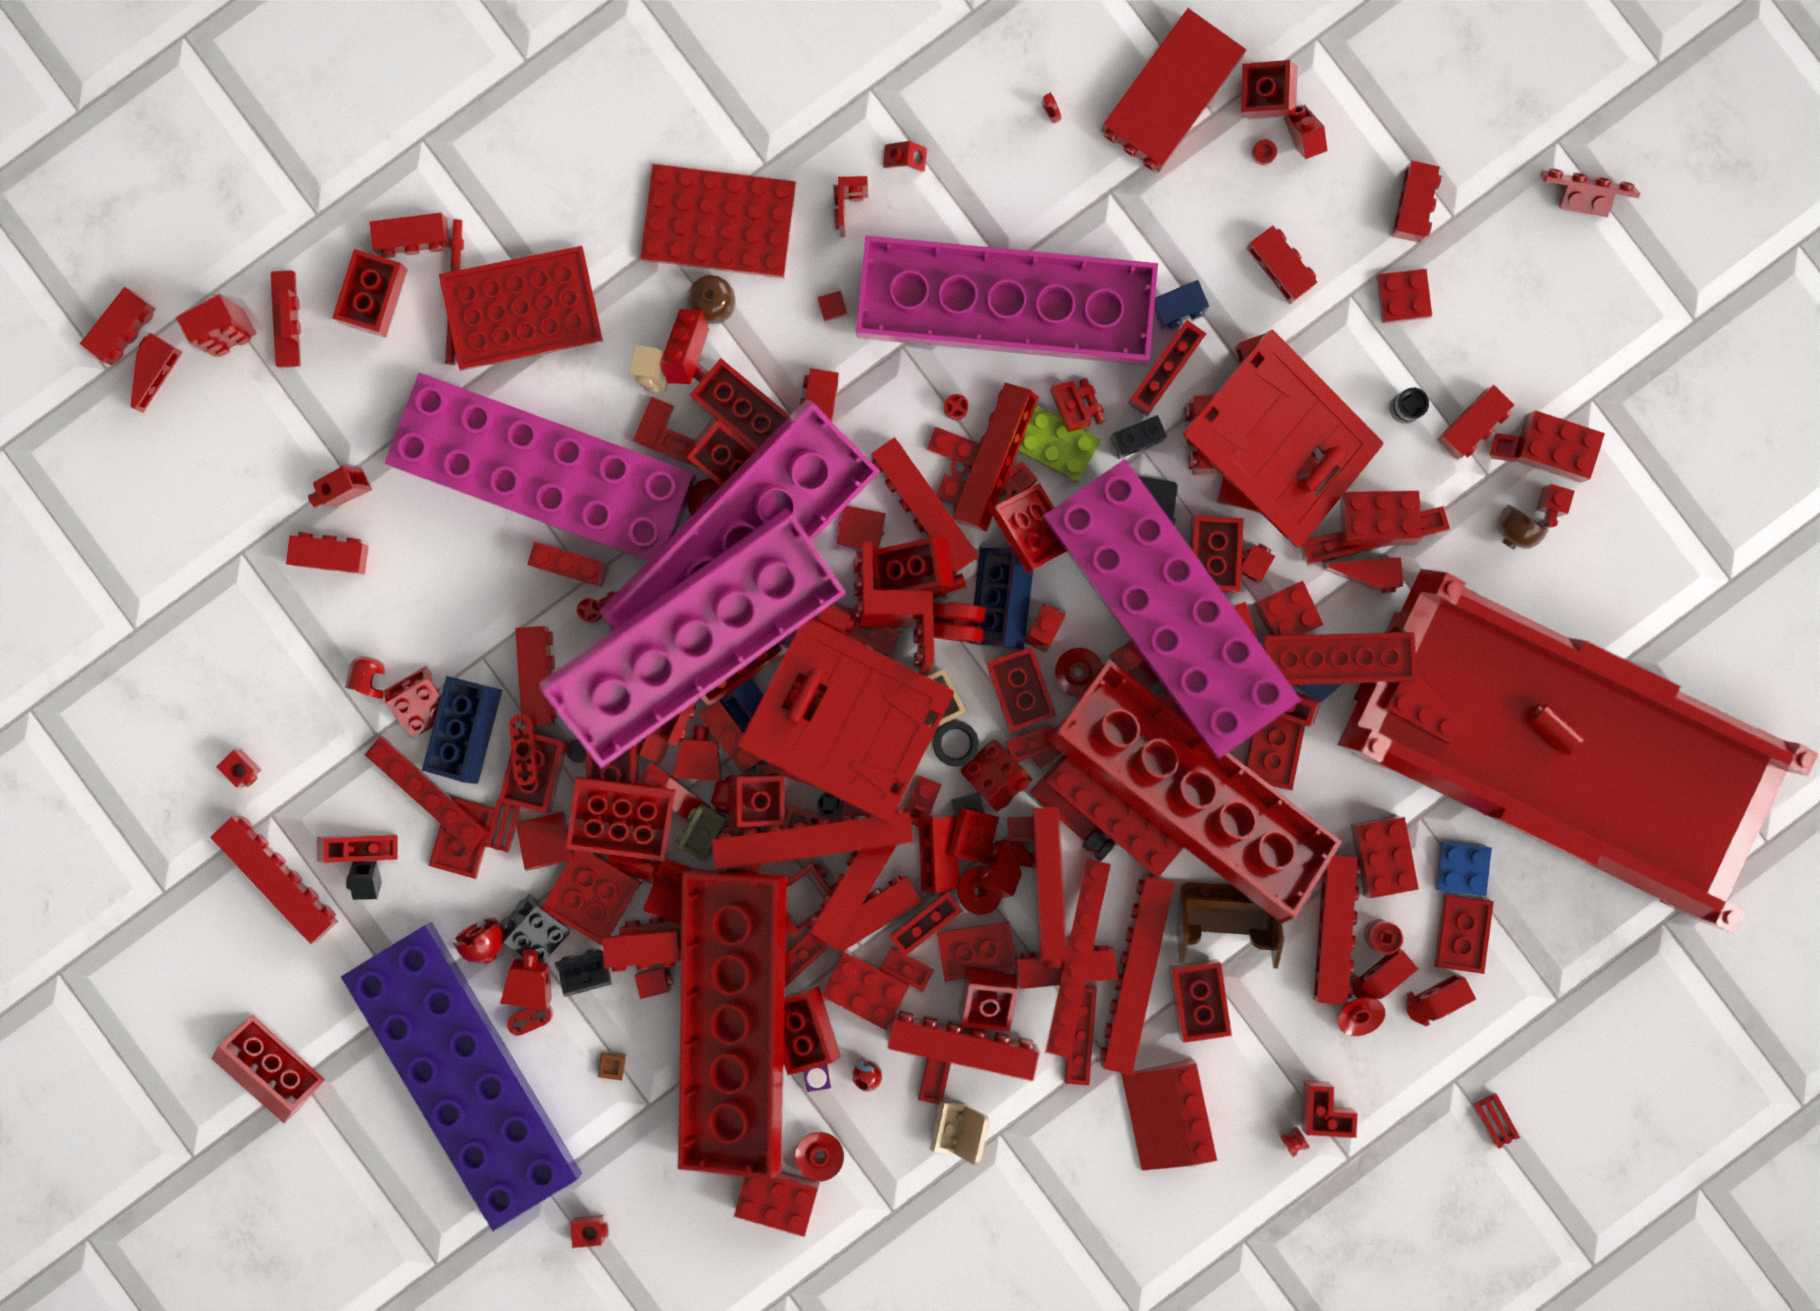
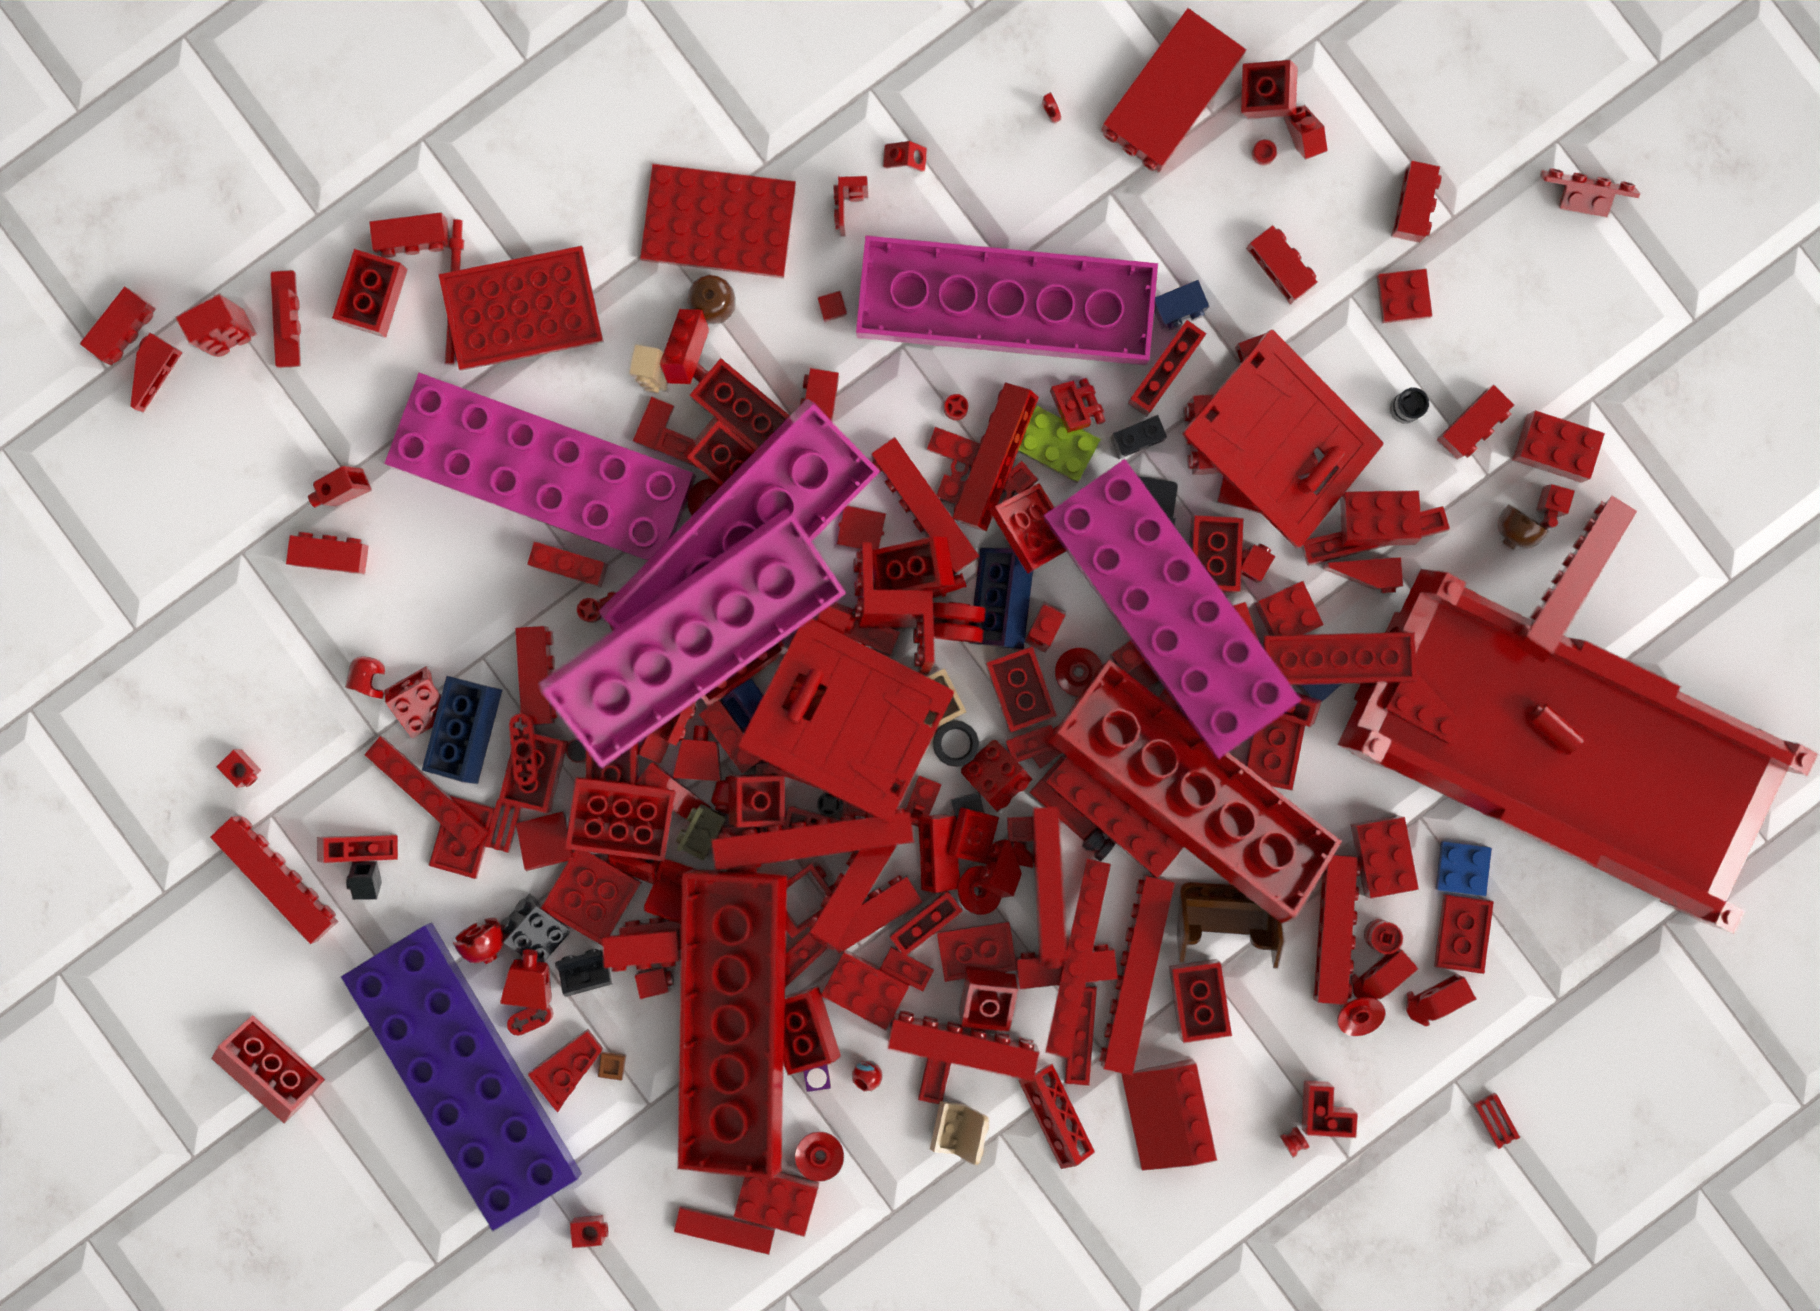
(564, 1069): none -> red wing
(724, 1230): none -> red tile
(1053, 1120): none -> red fence
(1505, 447): red plate -> none
(1576, 579): none -> brick

